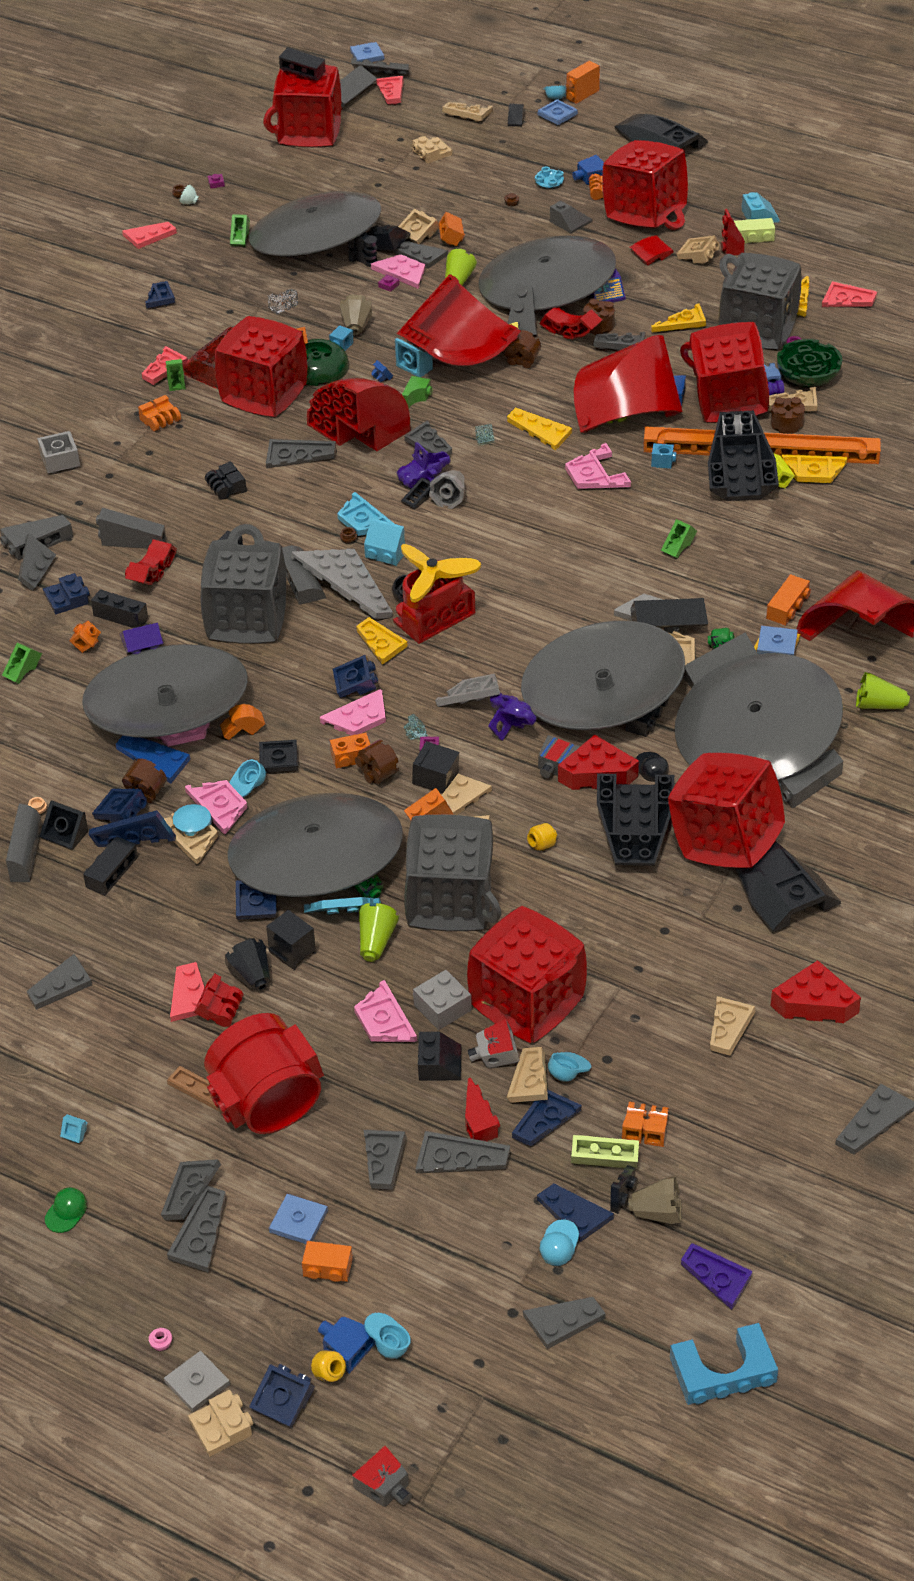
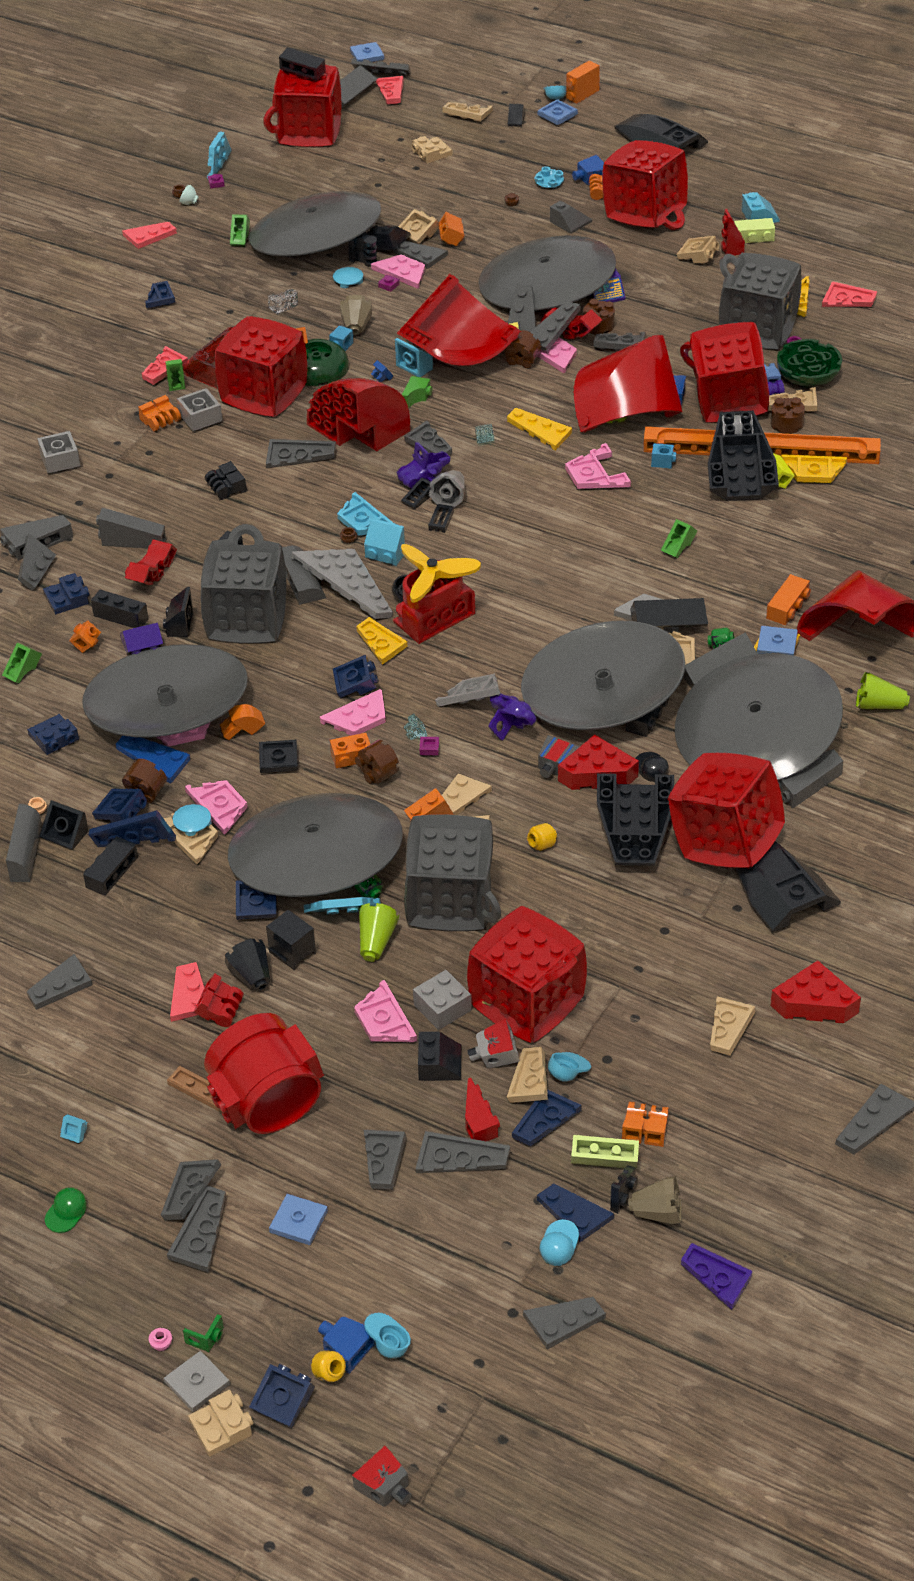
(53, 734): none -> dark blue plate
(179, 615): none -> black slope
(199, 409): none -> light grey brick
(206, 1342): none -> green bracket
(218, 153): none -> medium azure wing
(248, 776): medium azure cap -> none
(327, 1261): orange brick -> none
(348, 276): none -> medium azure dish
(435, 515): none -> black tile
(435, 767): black piece -> none
(460, 264): lime cone -> none
(554, 325): none -> dark grey wing
(559, 355): none -> bright pink wing
(651, 249): red slope -> none
(682, 320): yellow wing -> none
(702, 1384): dark azure arch -> none

